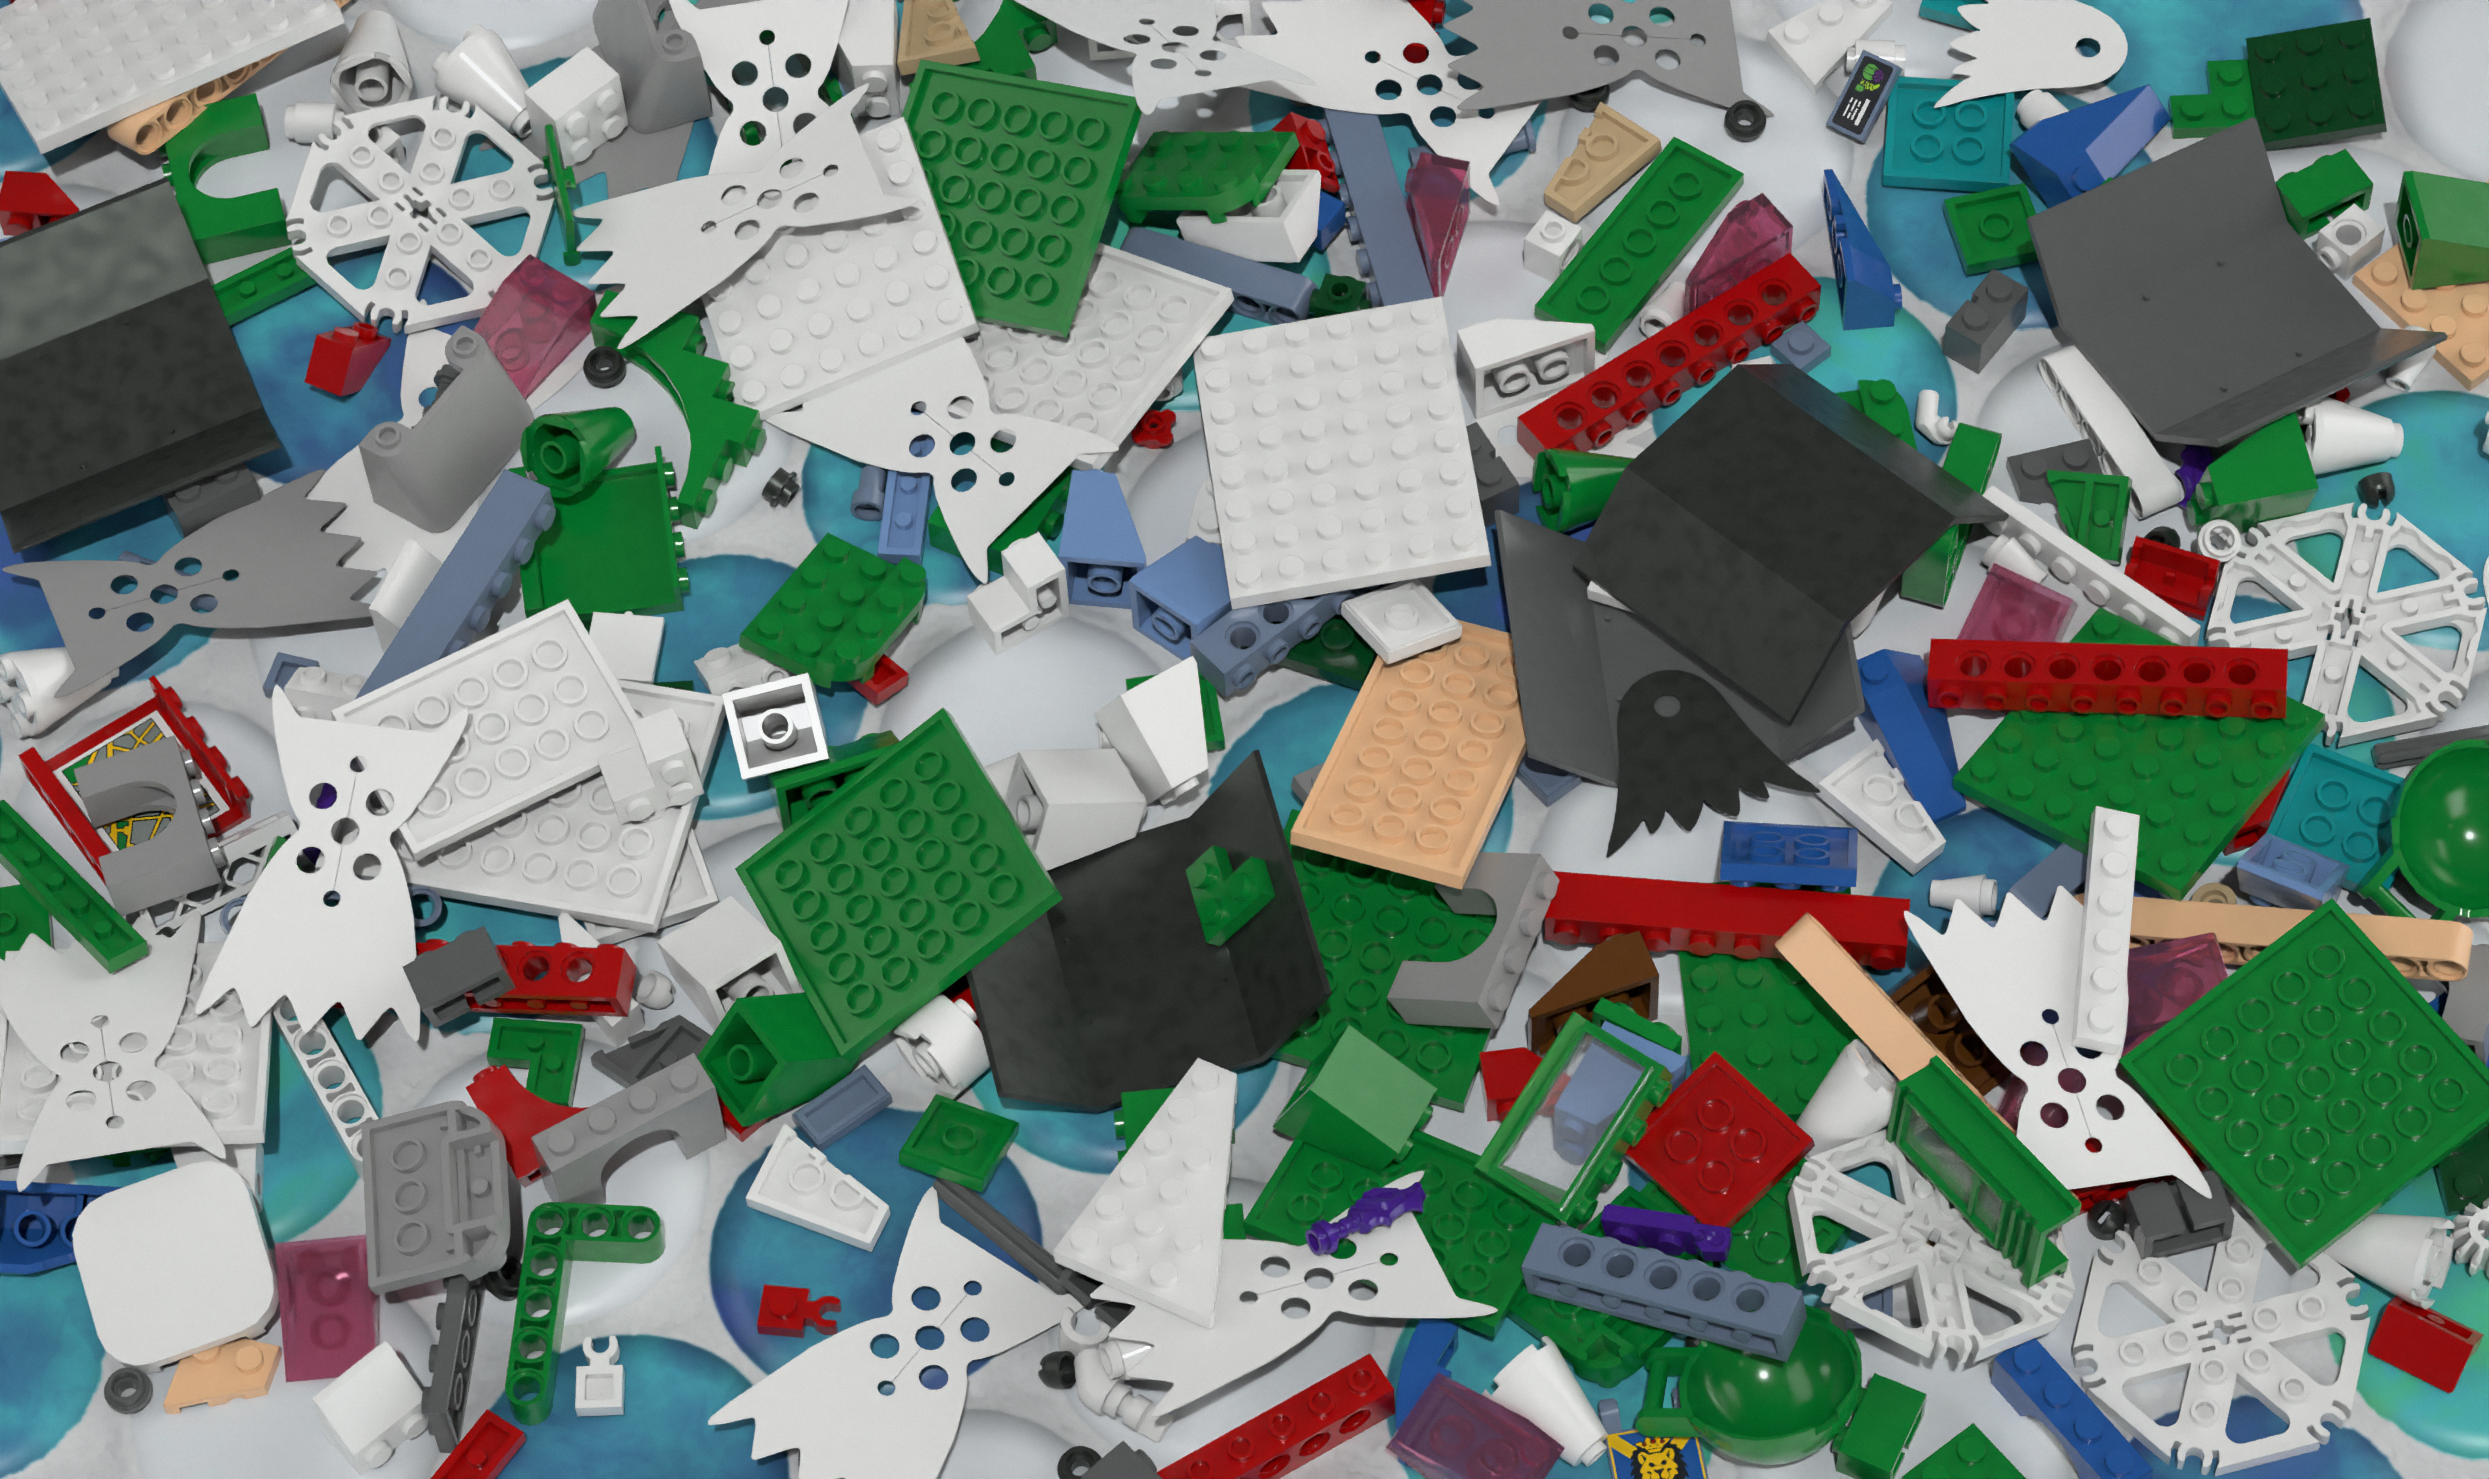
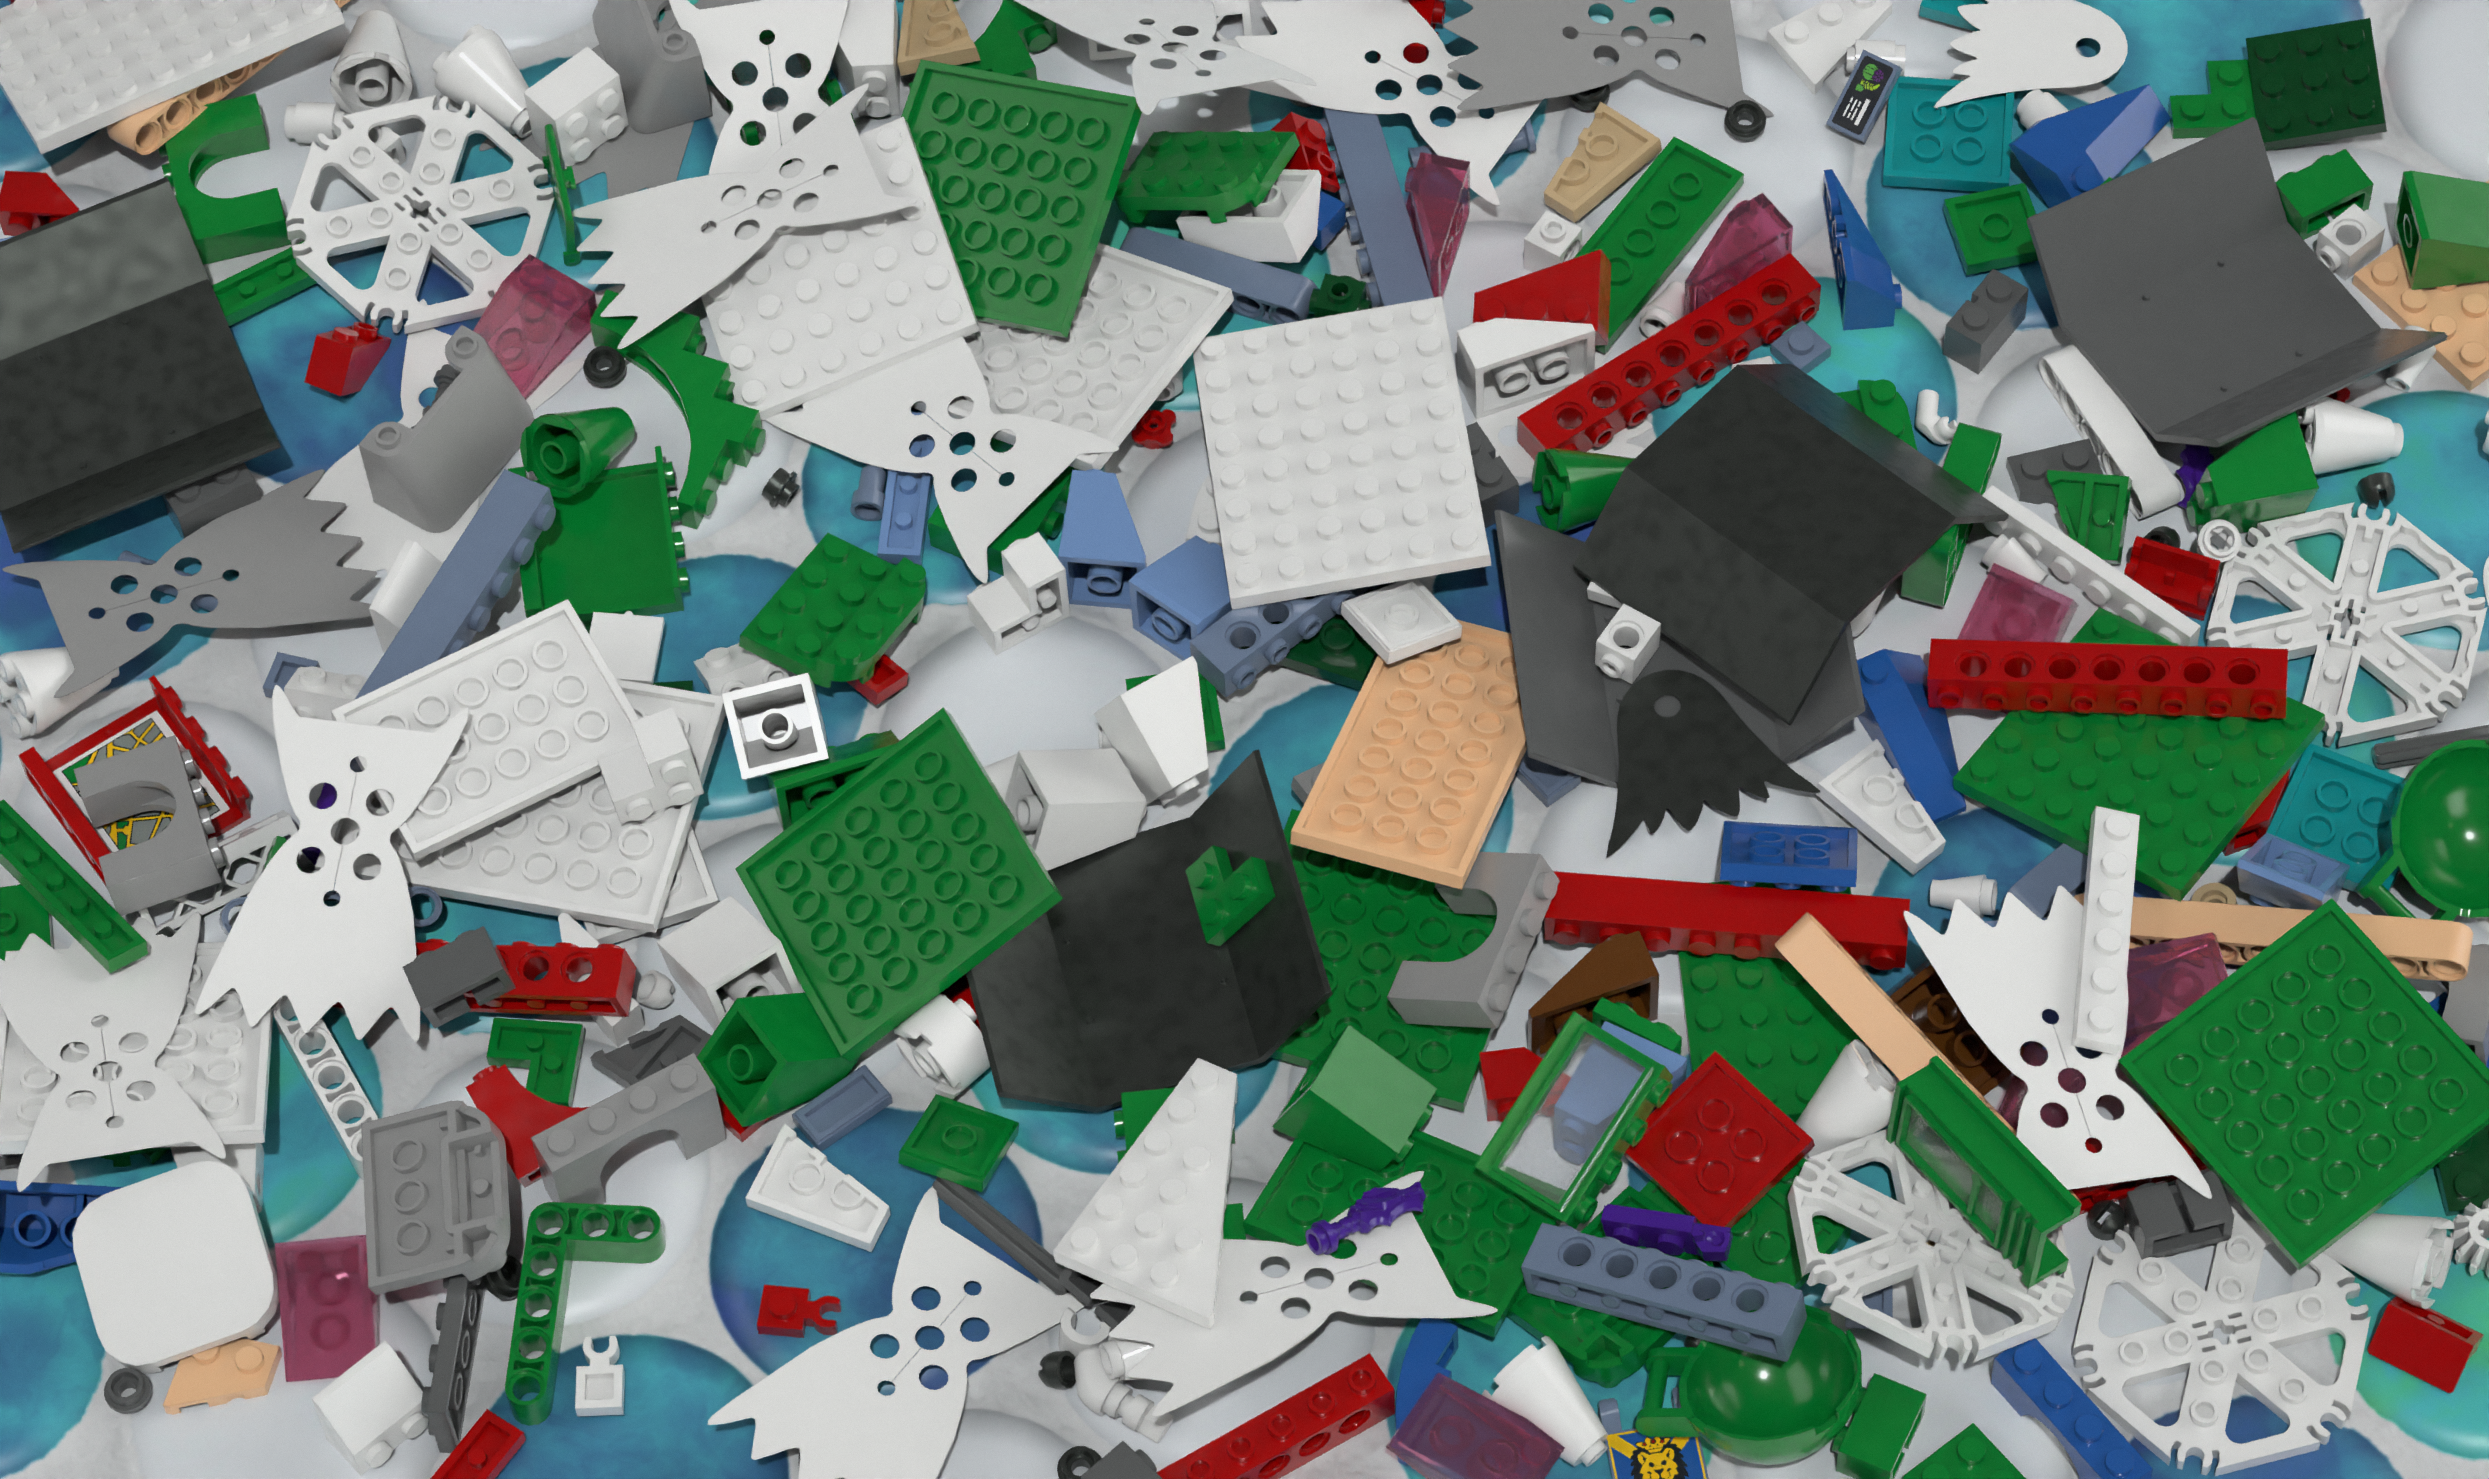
(1561, 293): none -> red wedge
(1629, 629): none -> white brick

